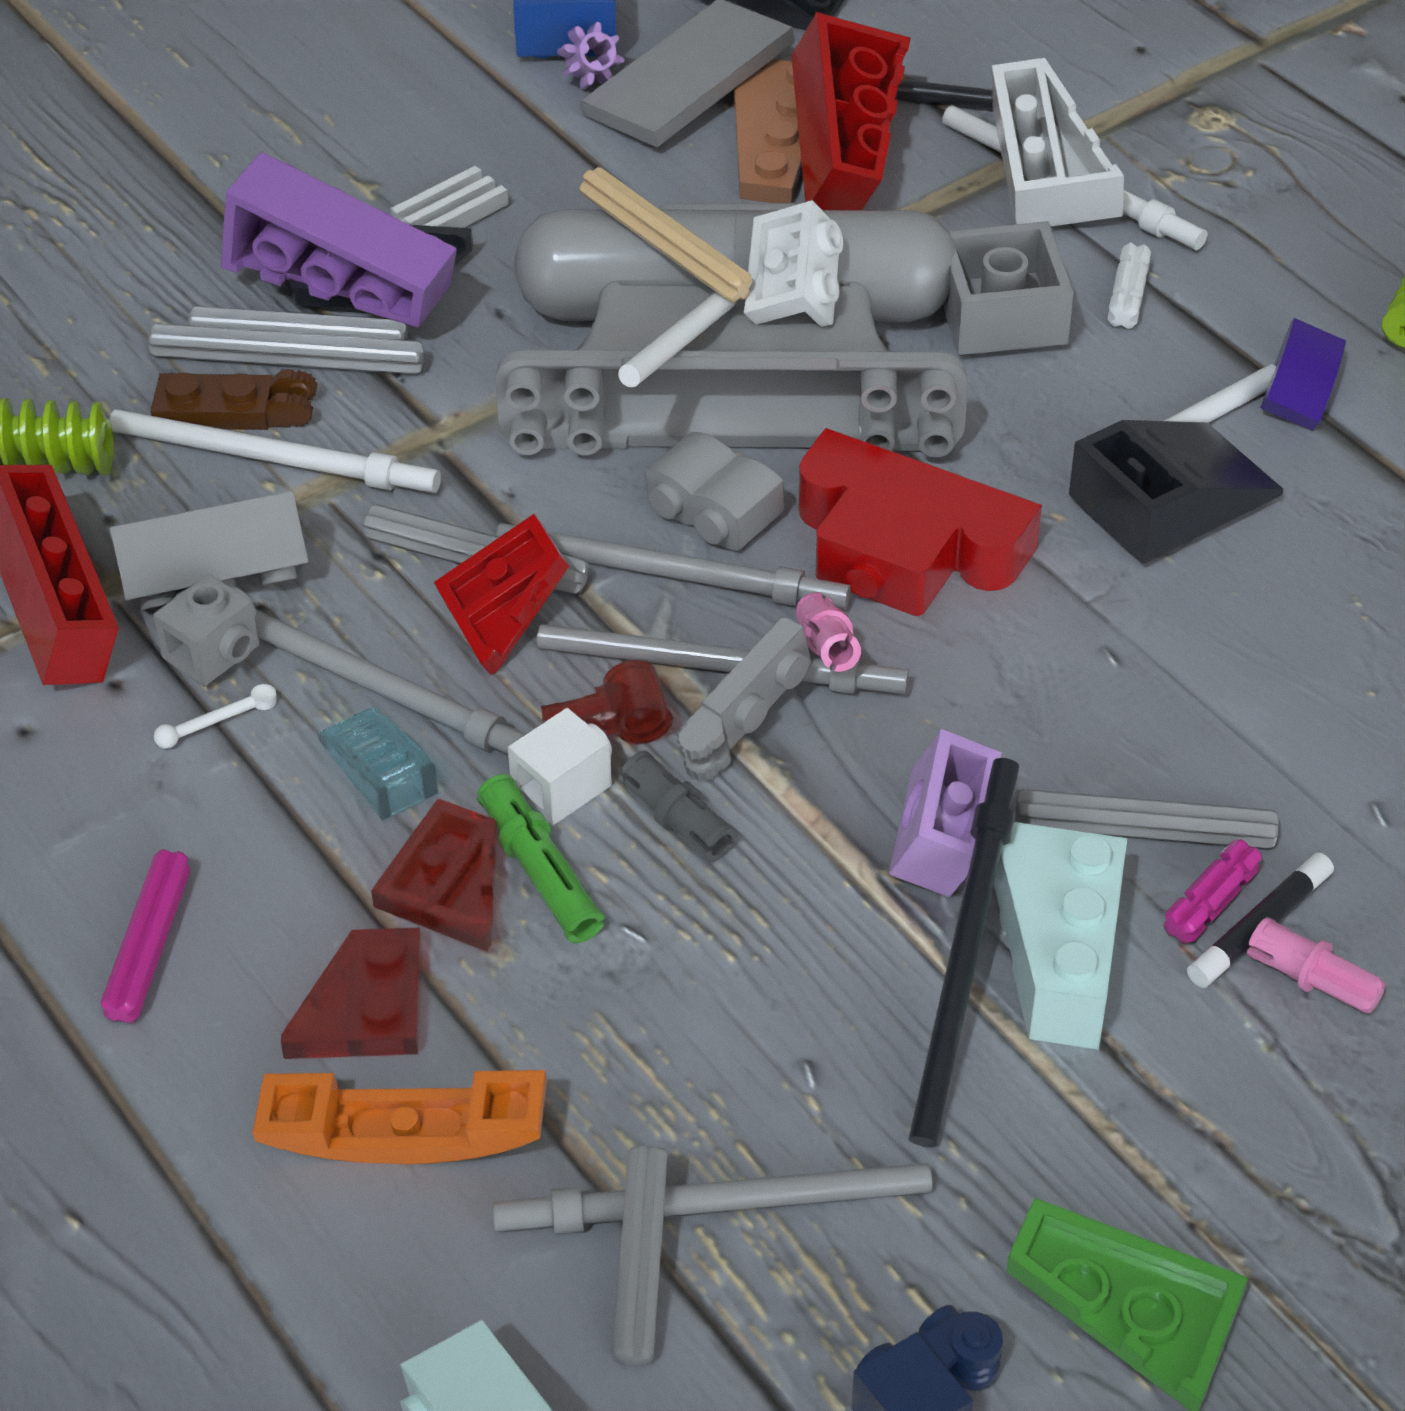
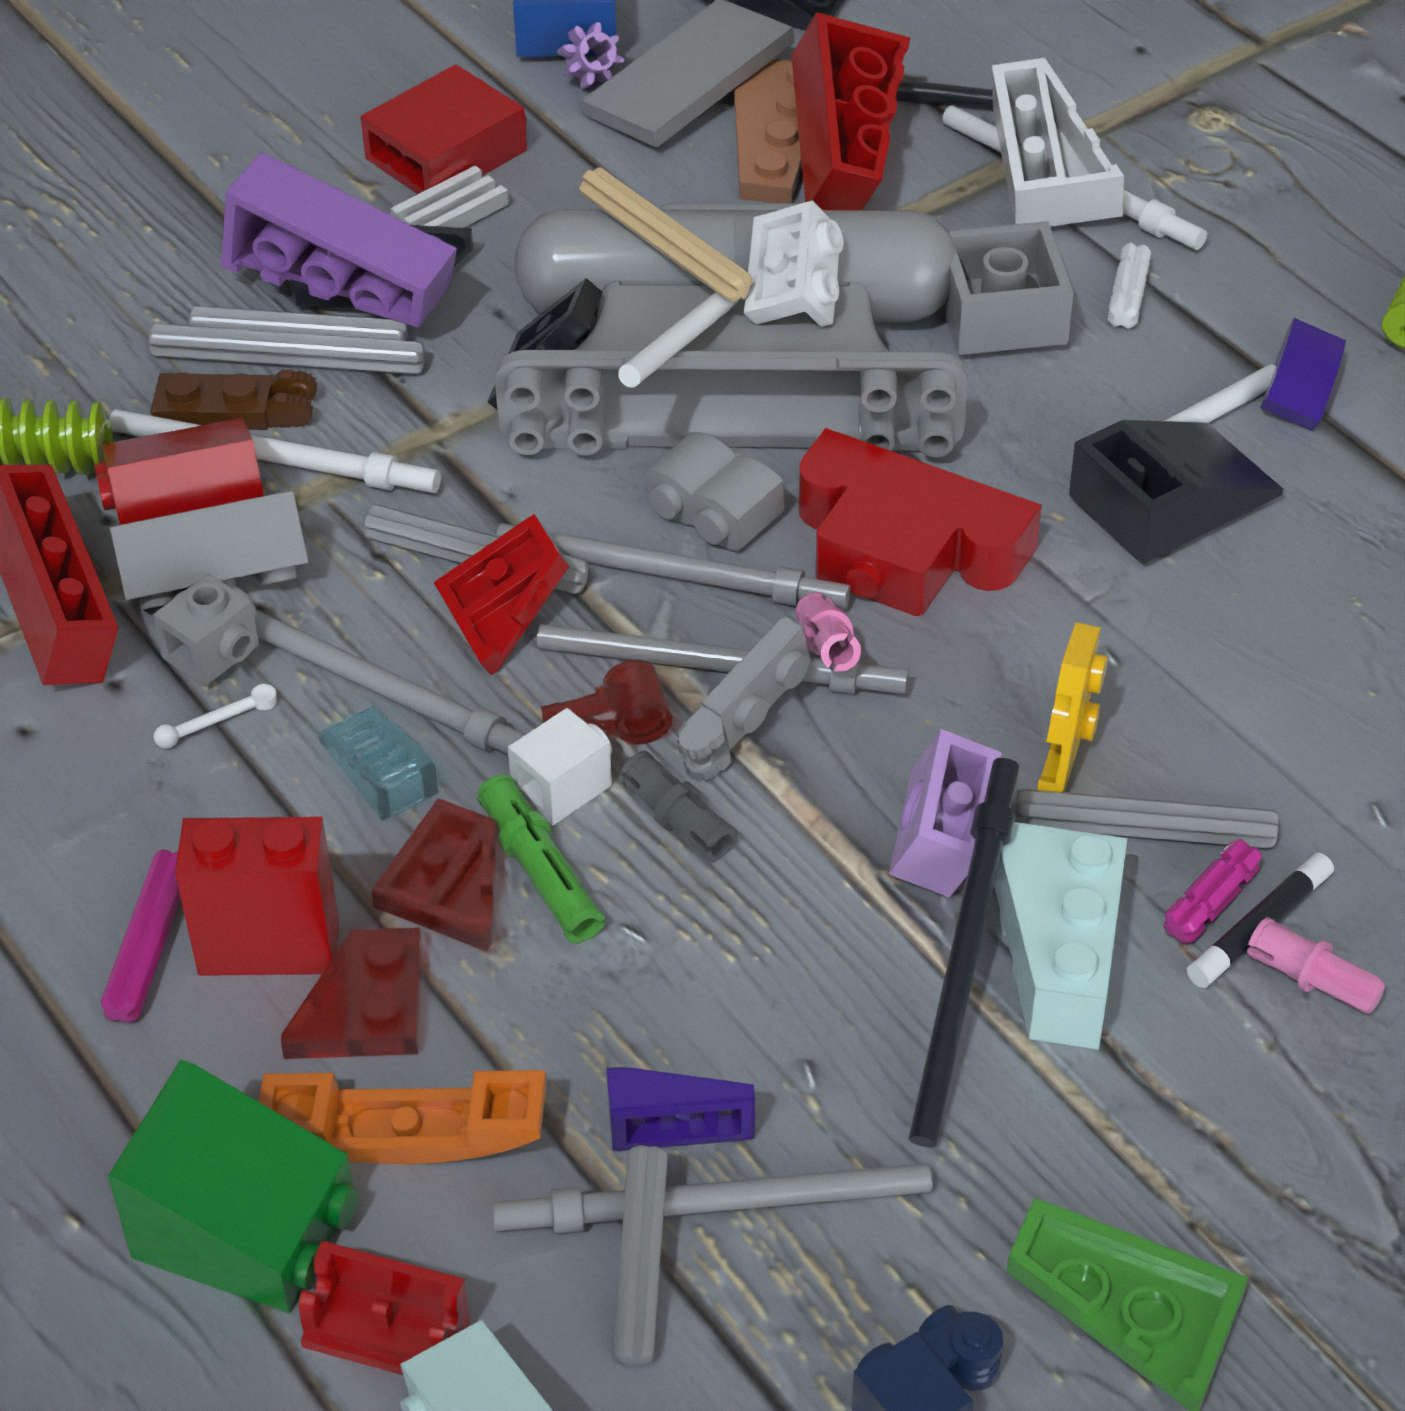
(179, 471): none -> red brick
(229, 1191): none -> green slope
(257, 895): none -> red brick
(378, 1308): none -> red hinge
(443, 130): none -> red brick
(559, 325): none -> black wing
(676, 1109): none -> dark purple slope
(1073, 713): none -> yellow wing

